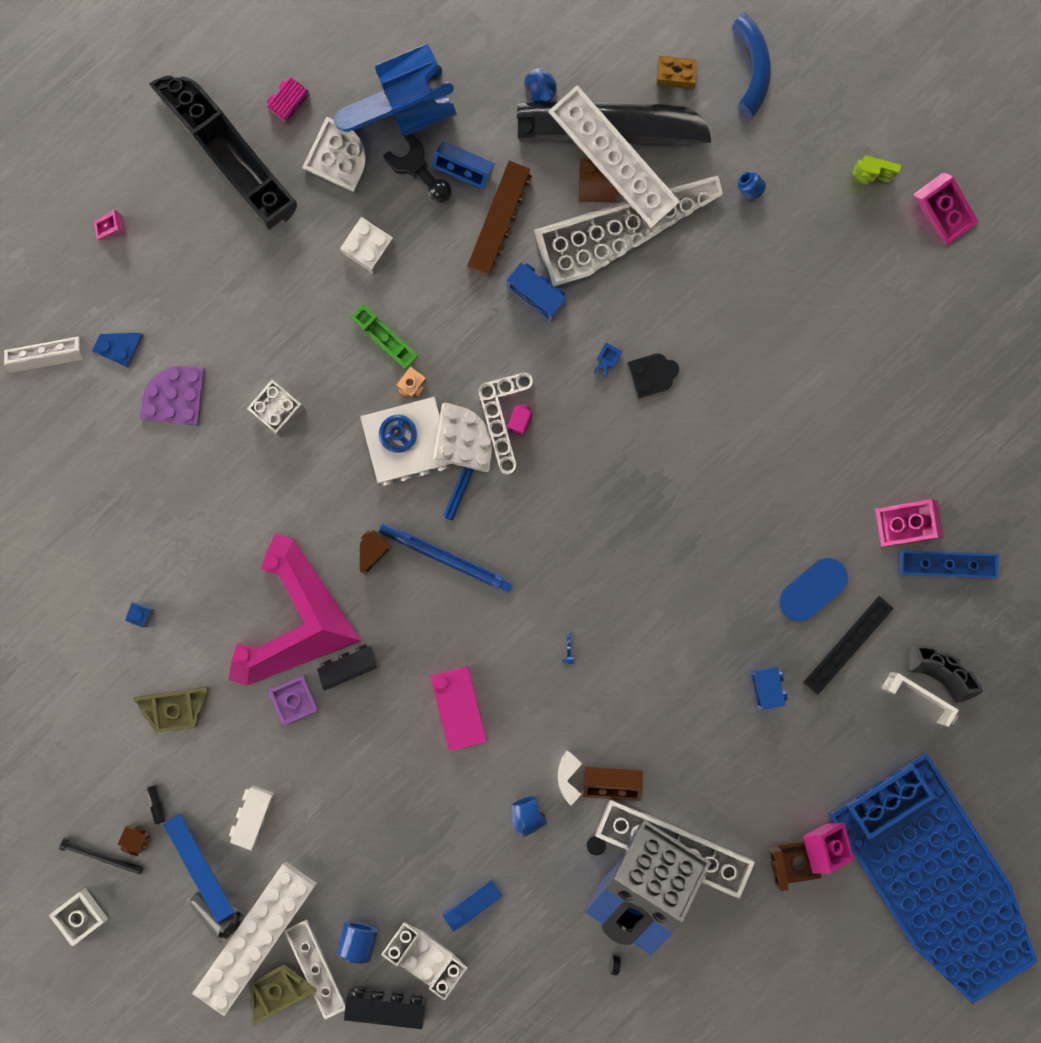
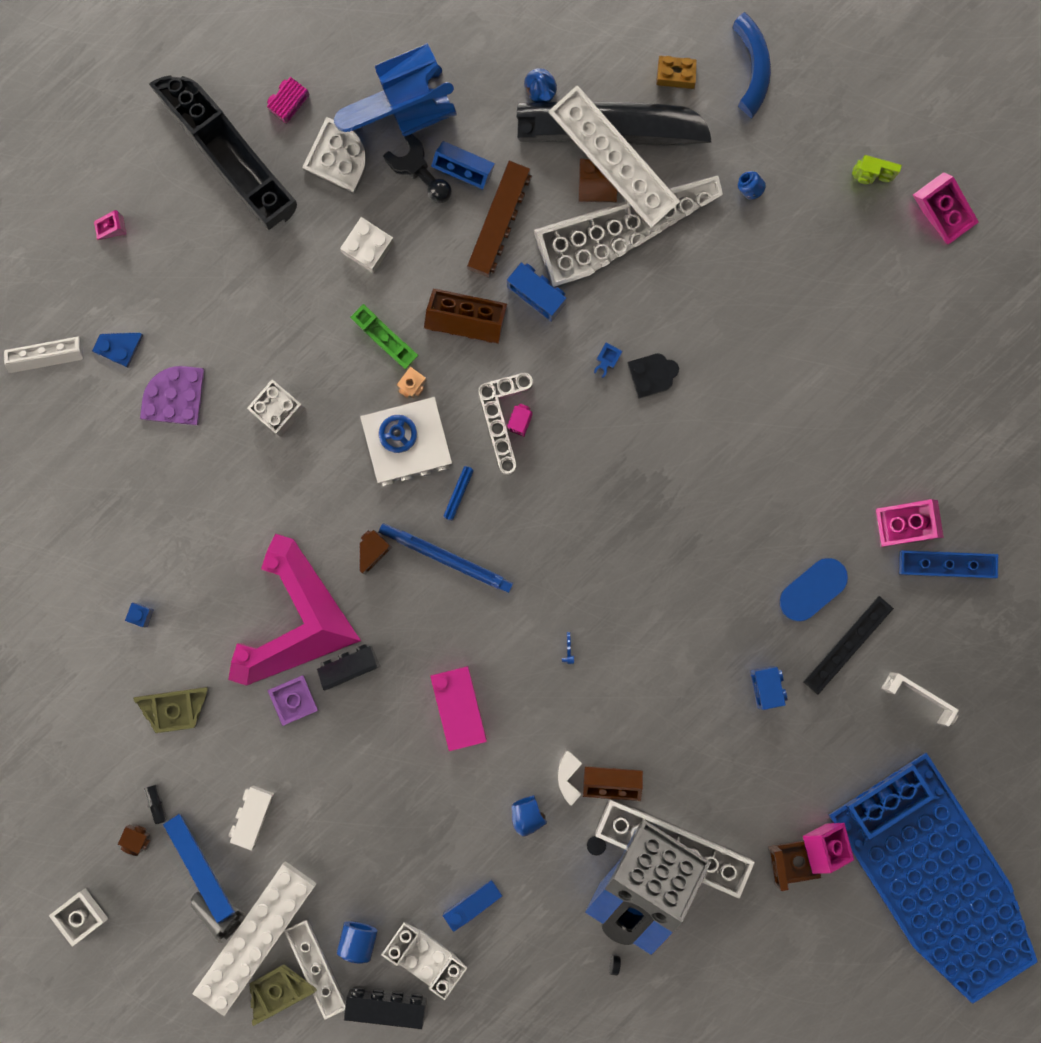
(65, 844): black bar -> none
(462, 438): white plate -> none
(465, 316): none -> reddish brown slope
(945, 669): black brick -> none

